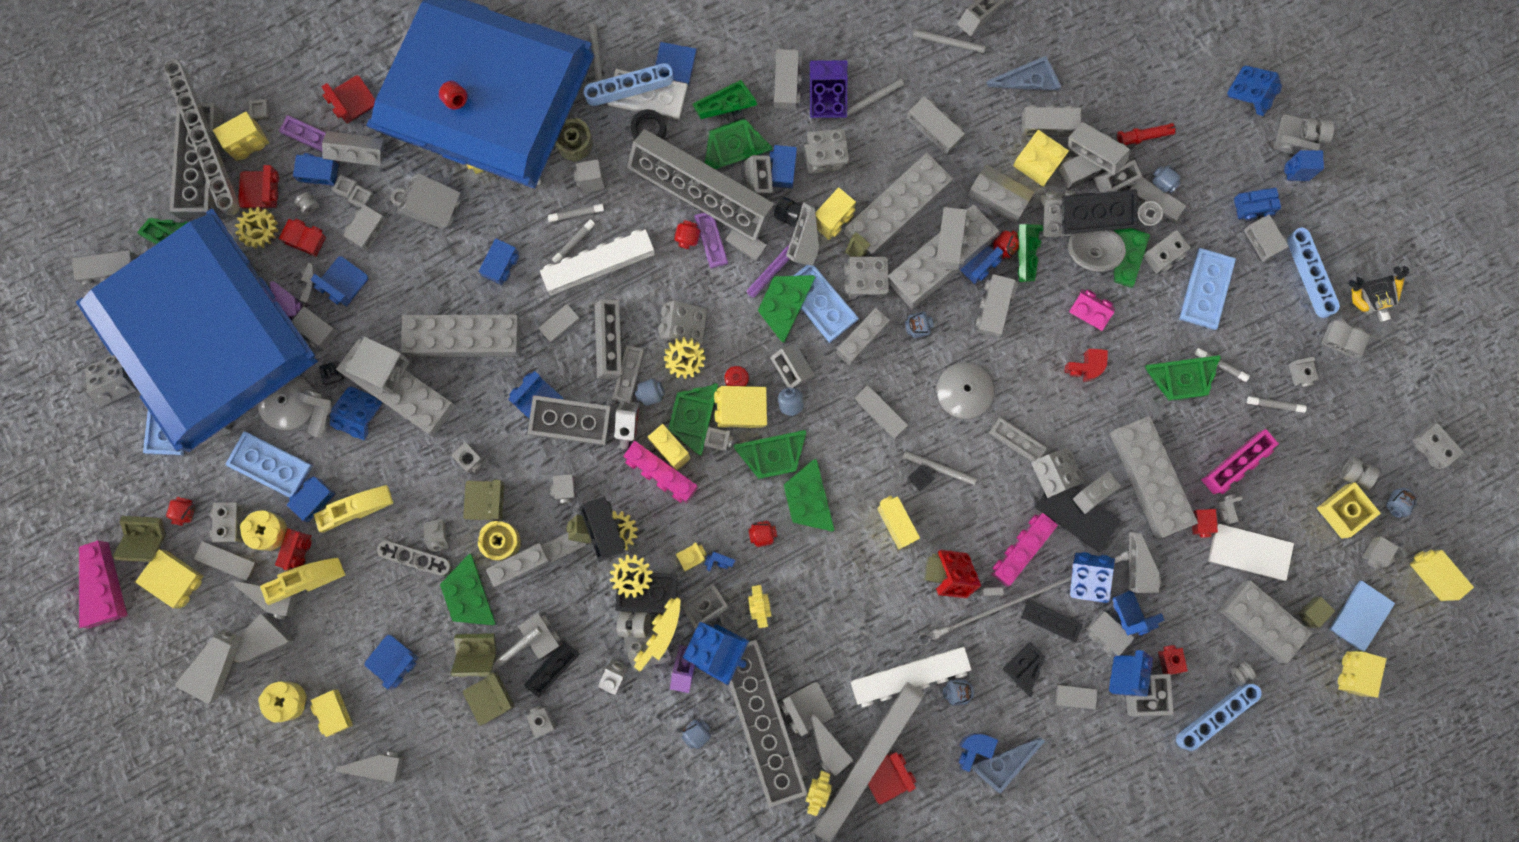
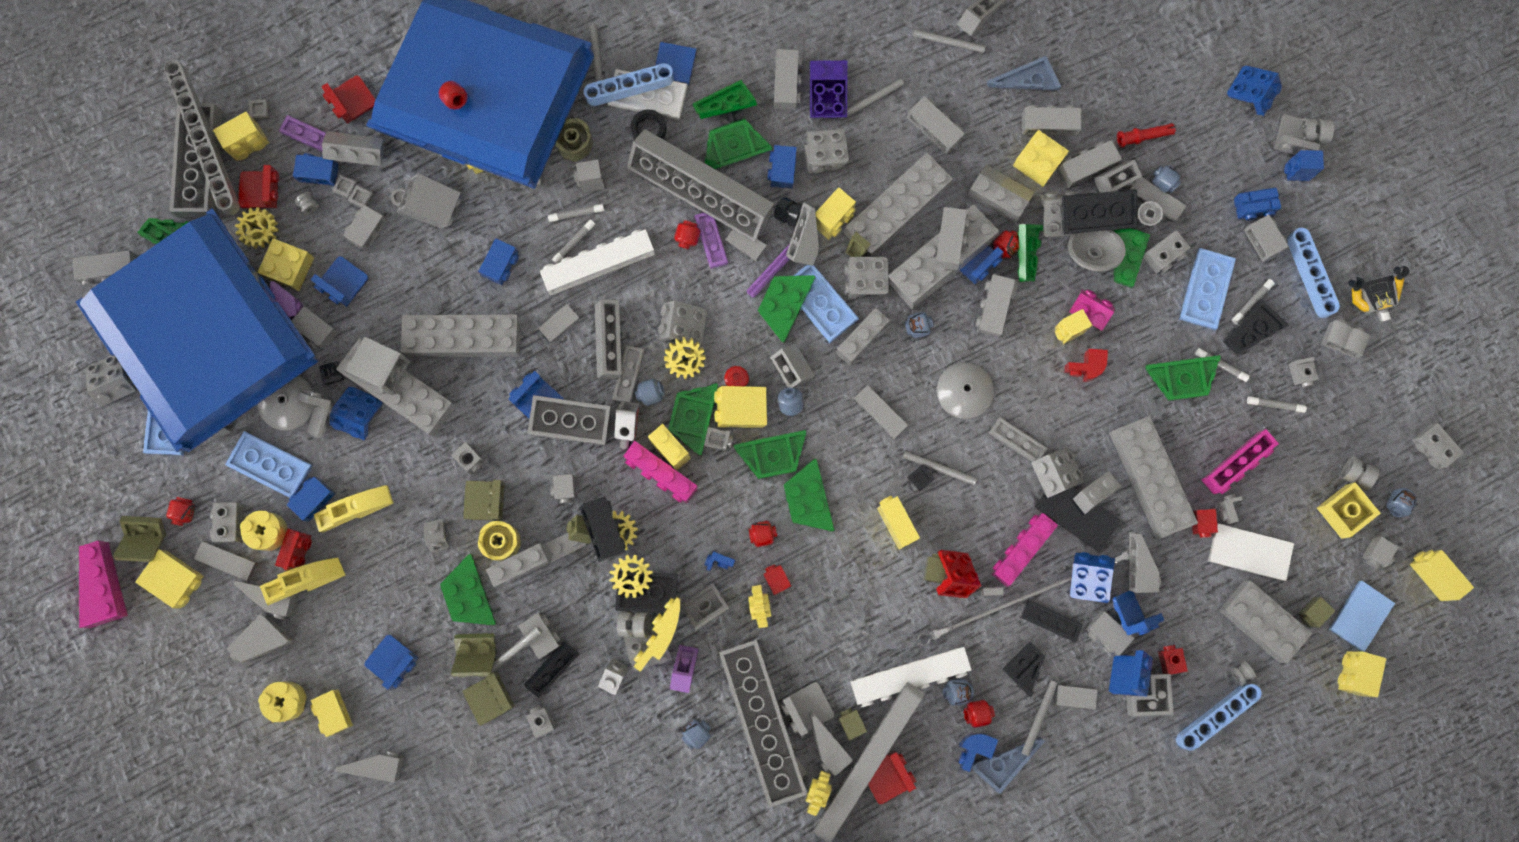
(211, 667): light grey slope -> none
(285, 264): none -> light yellow brick
(302, 237): red brick -> none
(308, 293): light grey slope -> none
(414, 558): light grey beam -> none
(691, 556): light yellow bracket -> none
(716, 651): blue piece -> none
(759, 175): light grey brick -> none
(776, 579): none -> red brick
(852, 723): none -> olive brick
(978, 713): none -> red head
(1039, 718): none -> light grey bar
(1072, 326): none -> light yellow brick
(1098, 148): light grey brick -> none
(1248, 306): none -> light grey bar
(1254, 327): none -> black wing

